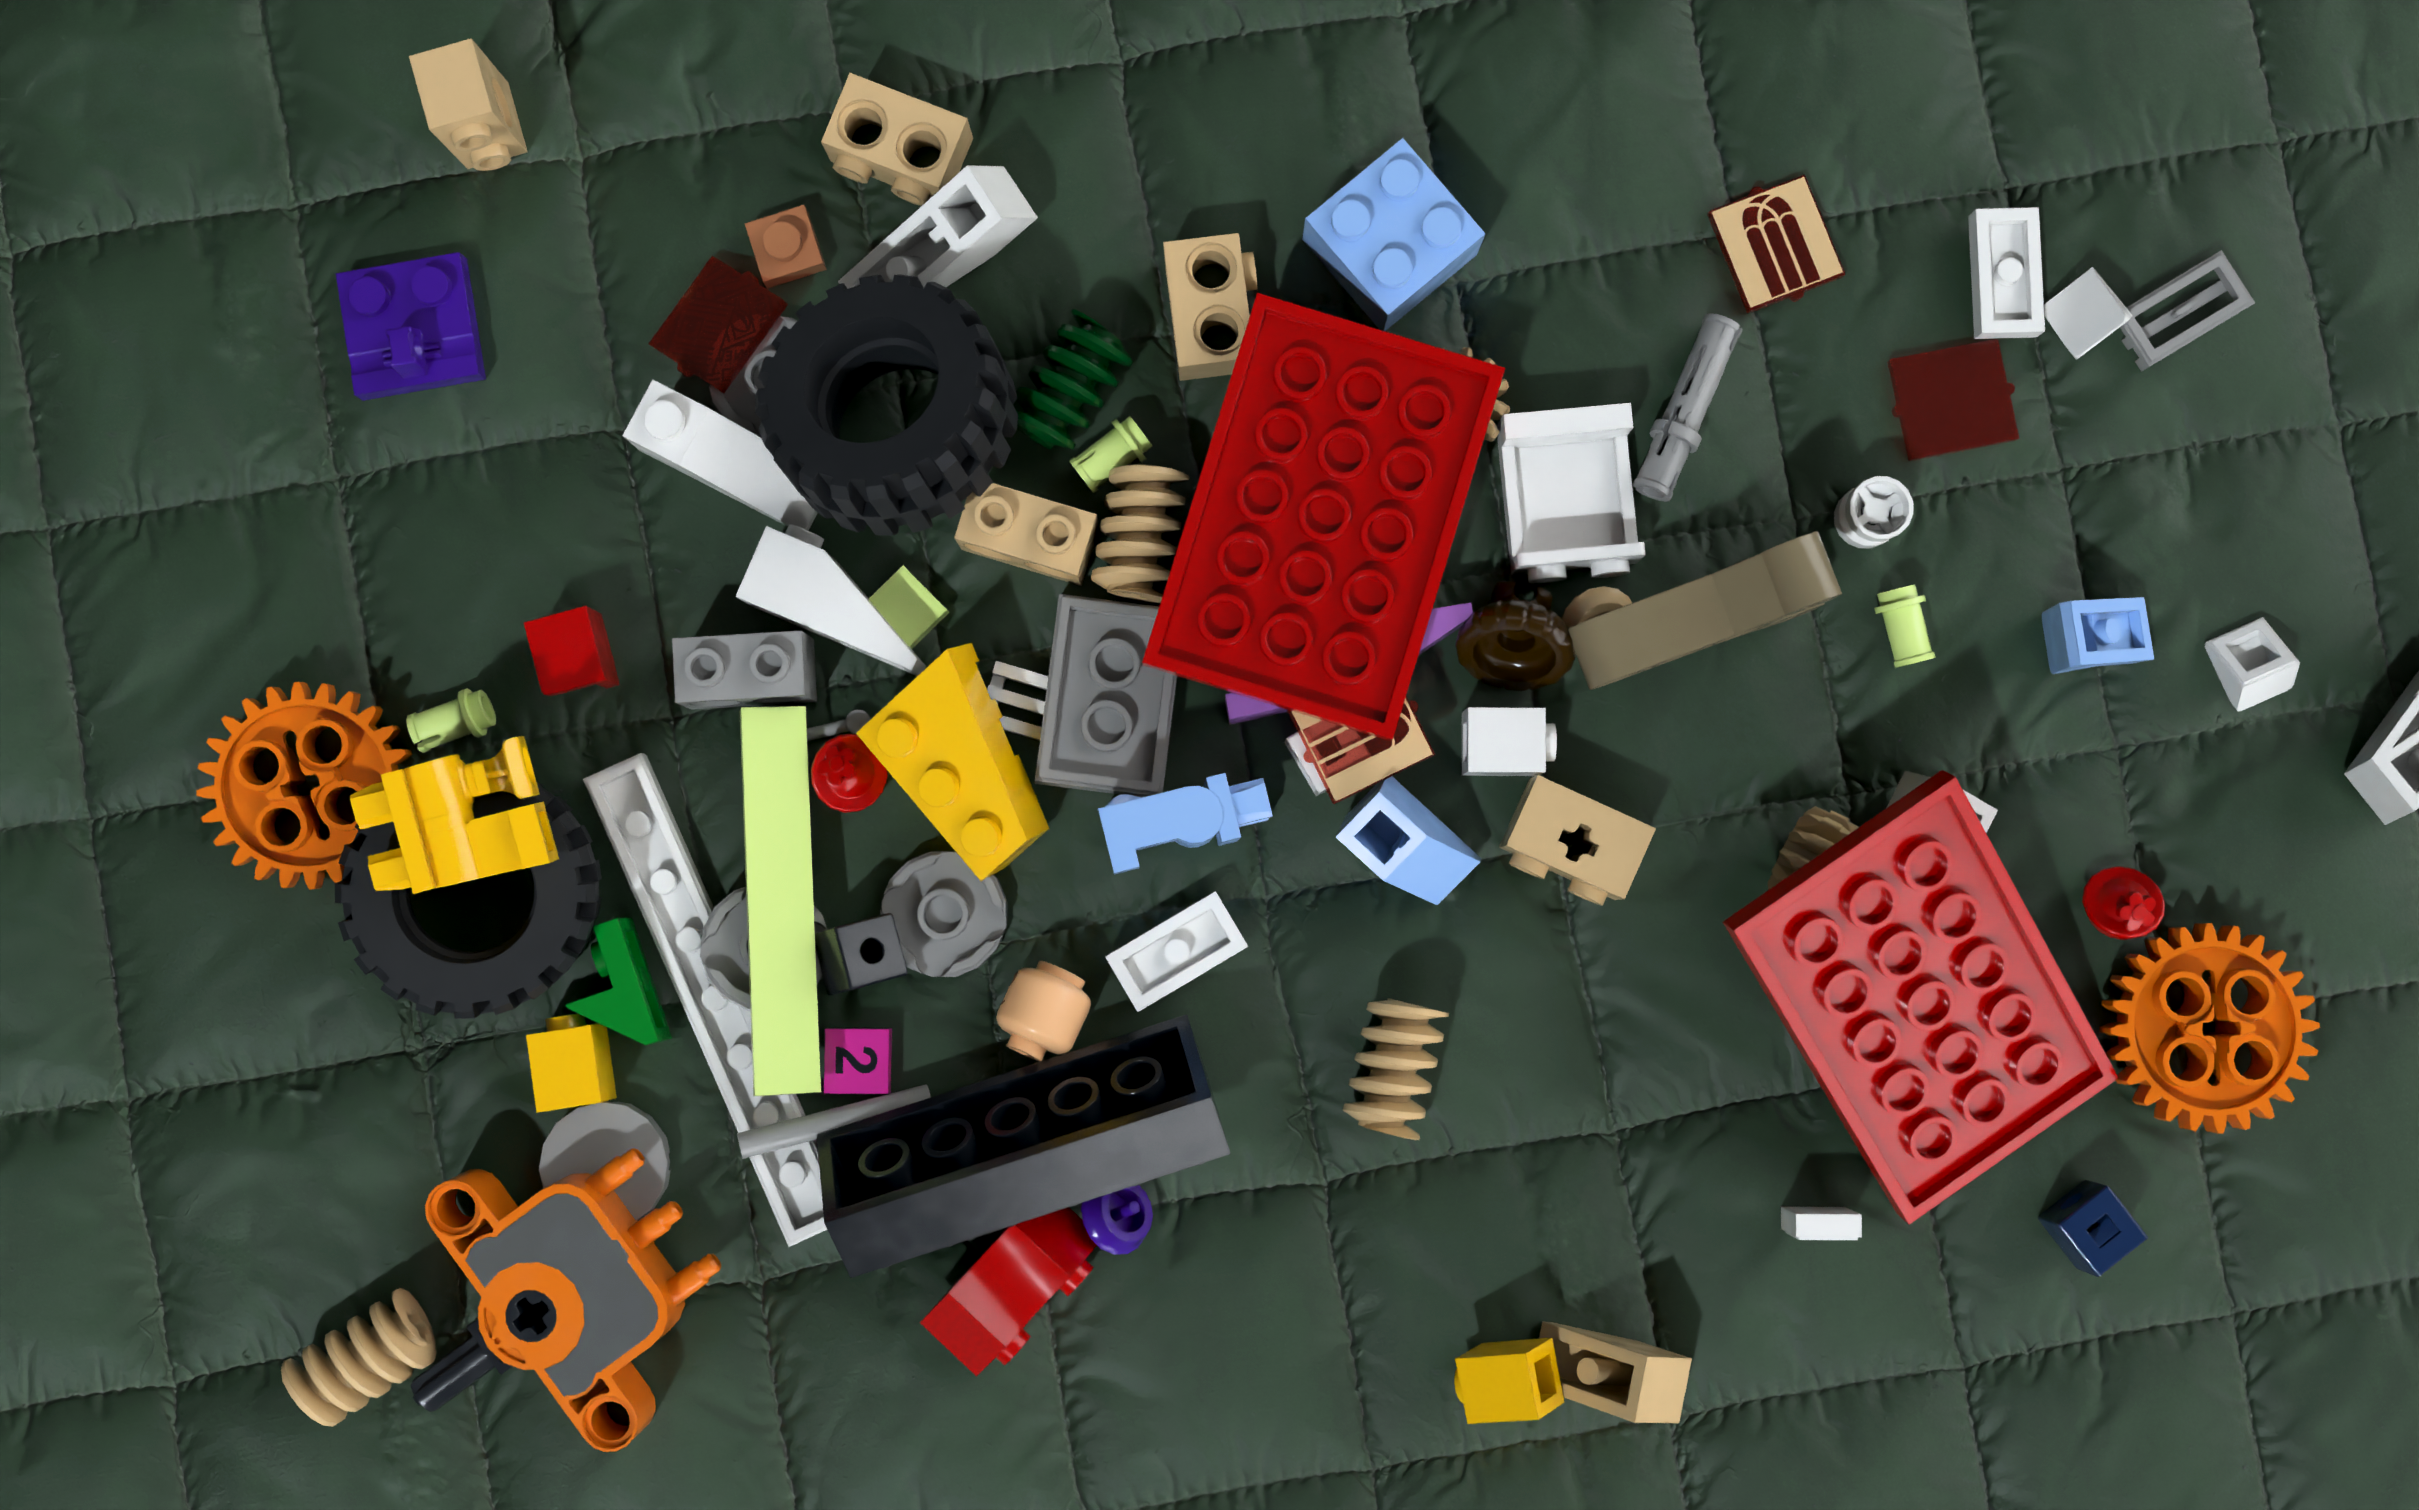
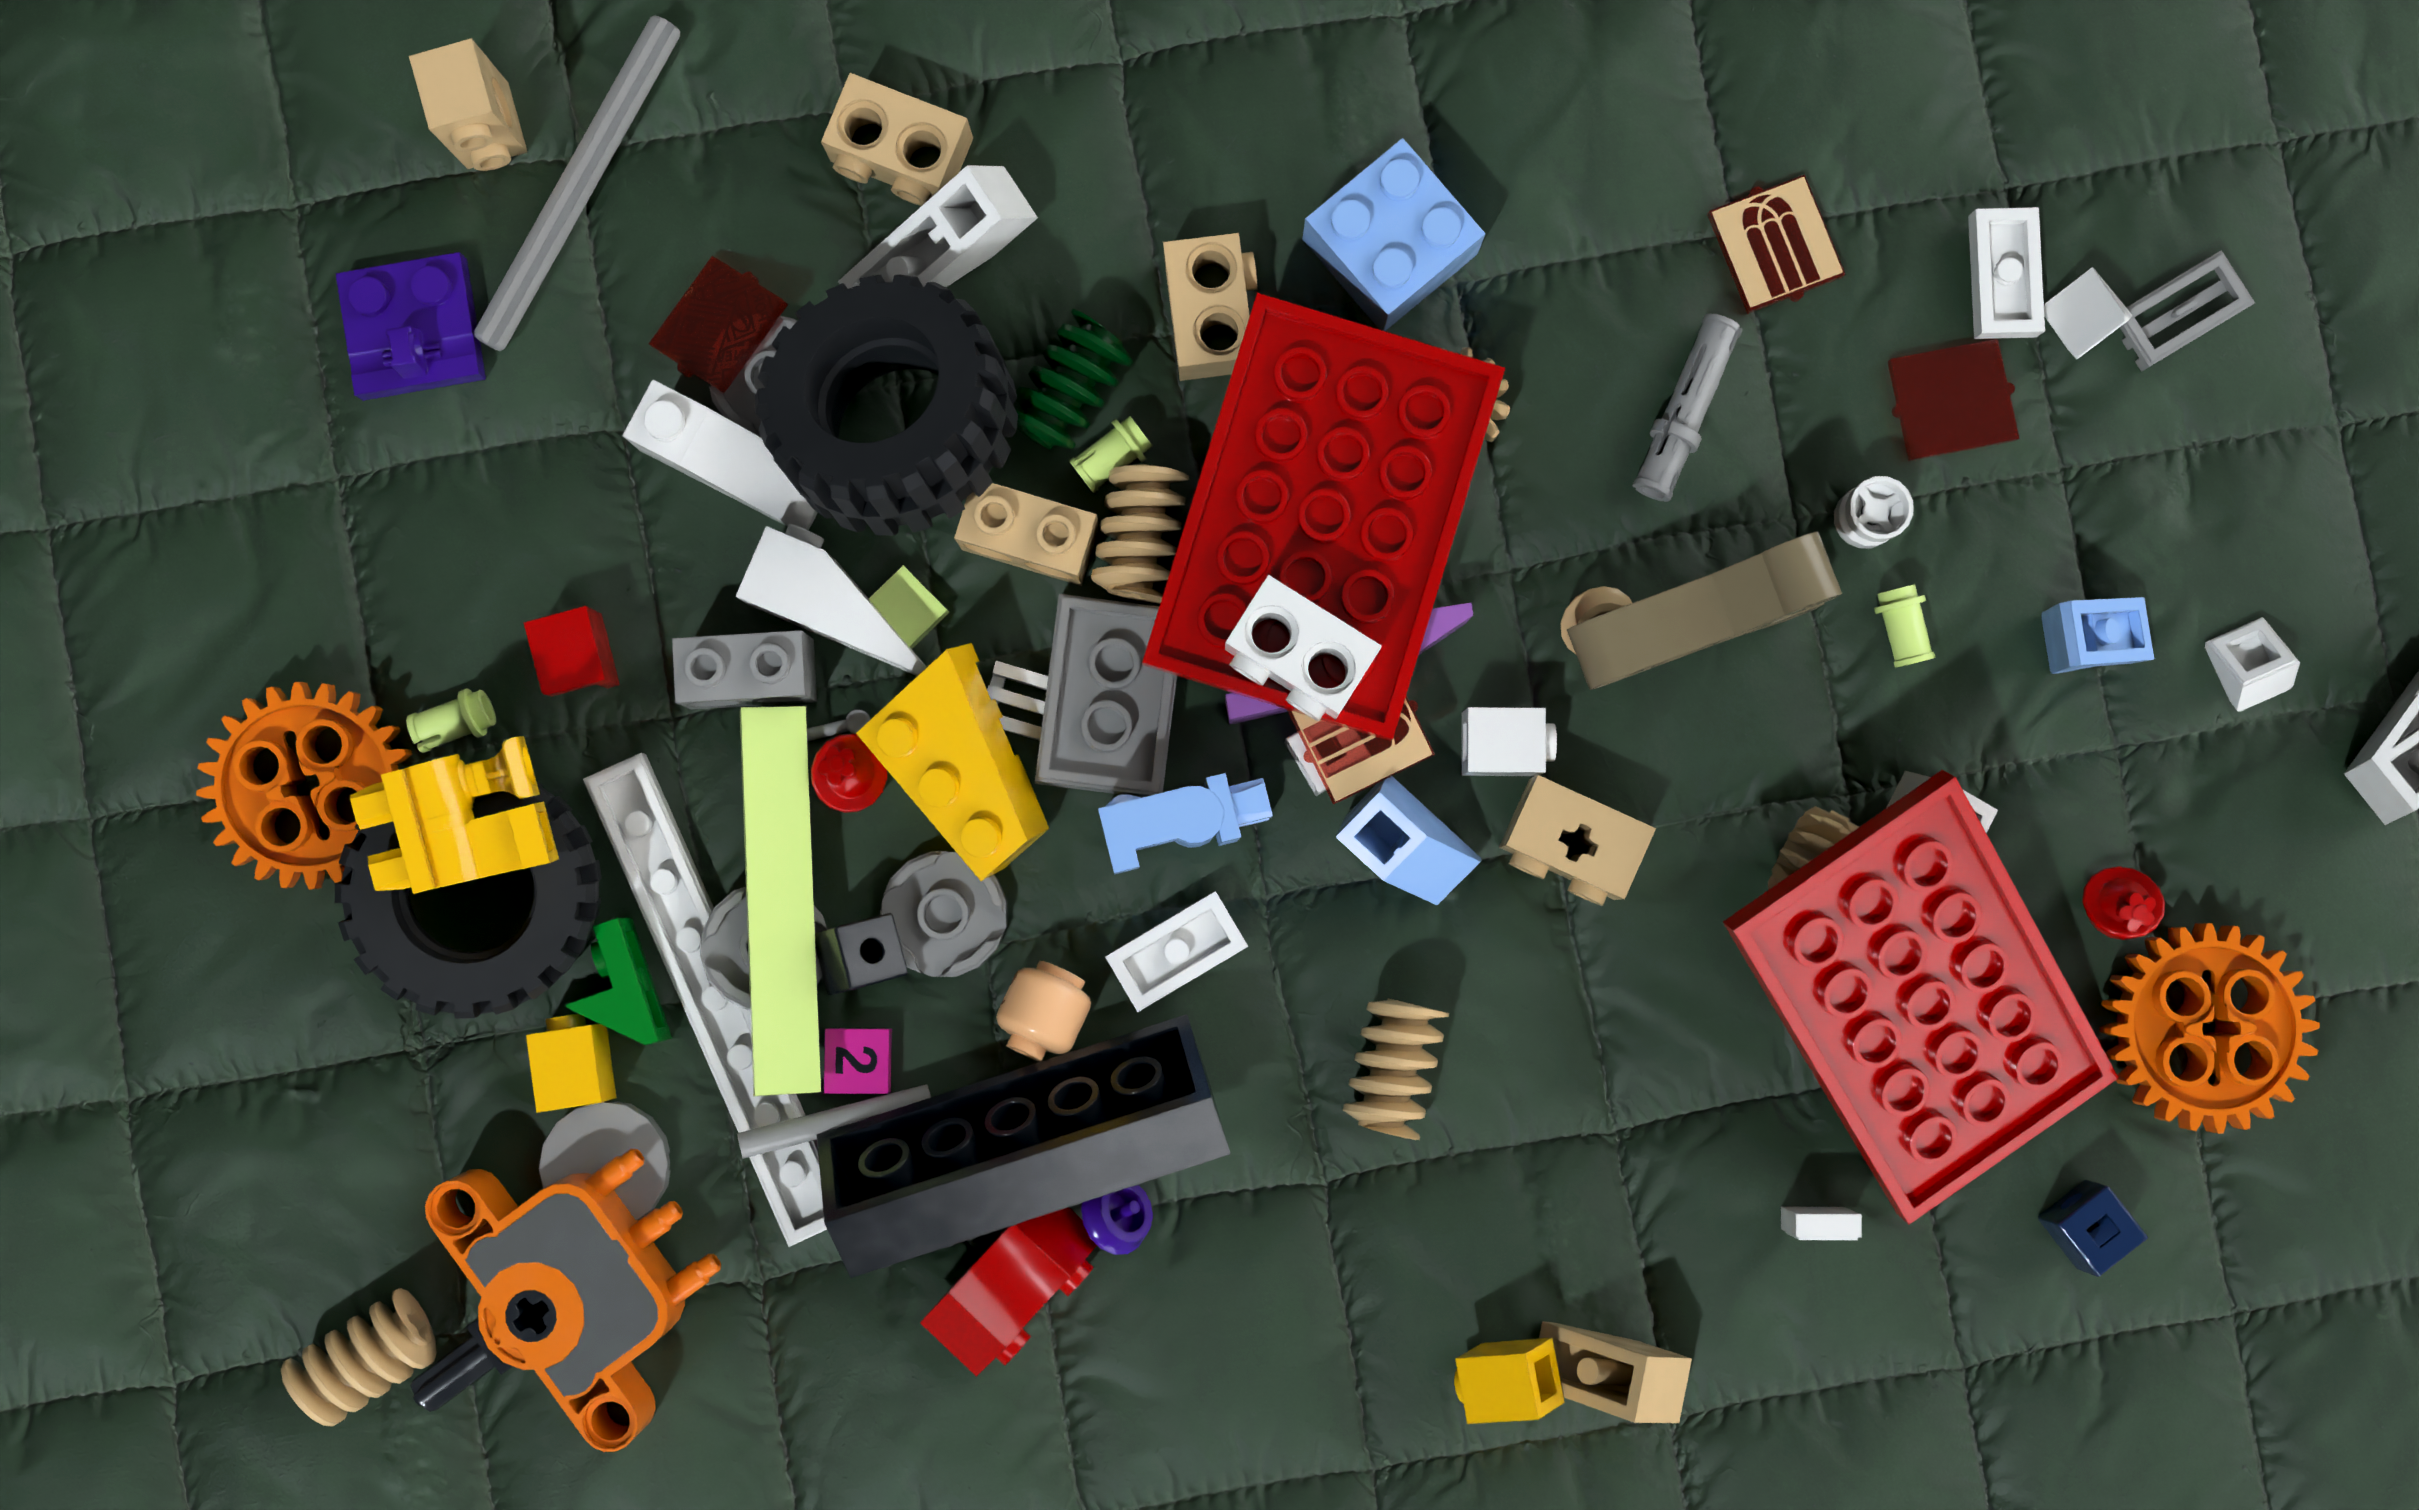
(577, 183): none -> light grey axle
(785, 246): nougat plate -> none
(1311, 634): none -> white brick
(1516, 641): dark brown hair -> none
(1569, 492): white panel -> none

